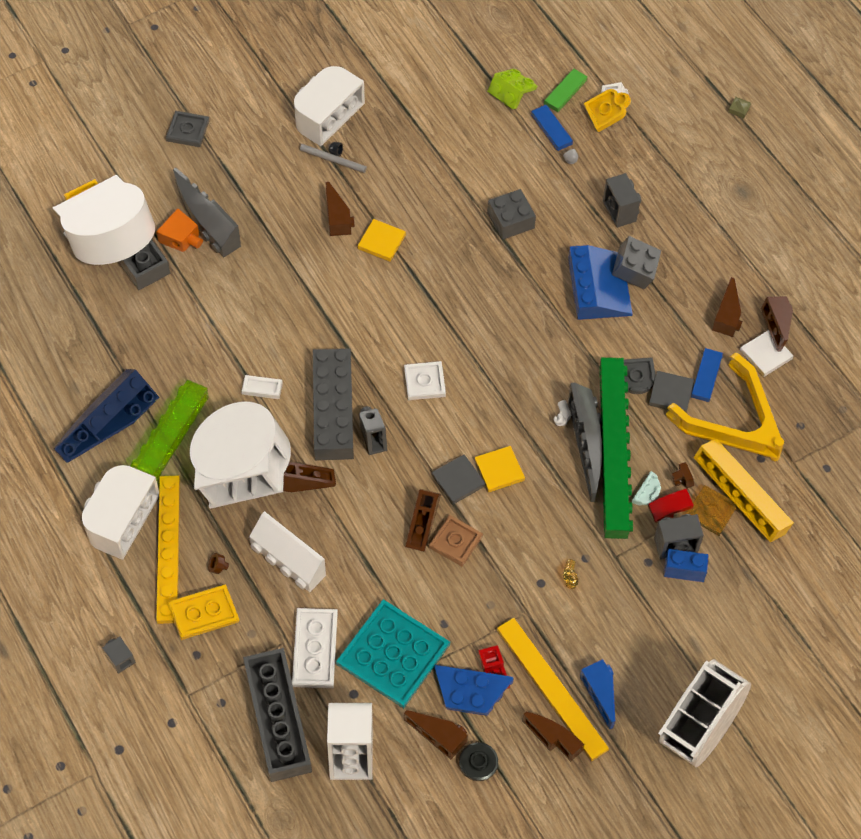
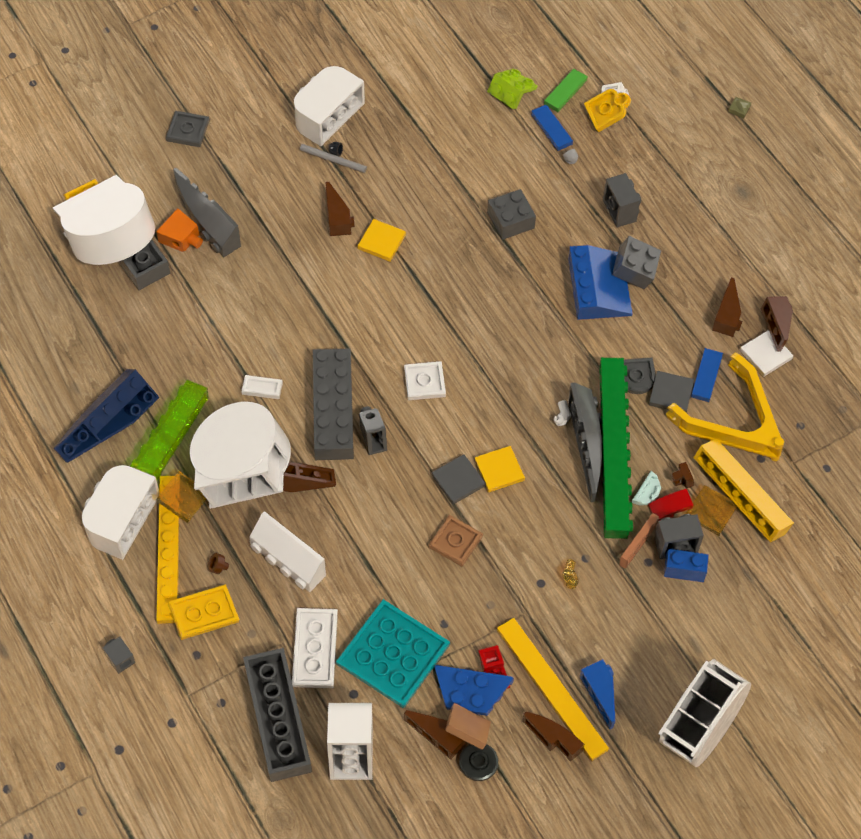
(181, 497): none -> clear yellow tile
(423, 519): reddish brown slope -> none
(468, 726): none -> medium nougat tile
(638, 541): none -> nougat tile

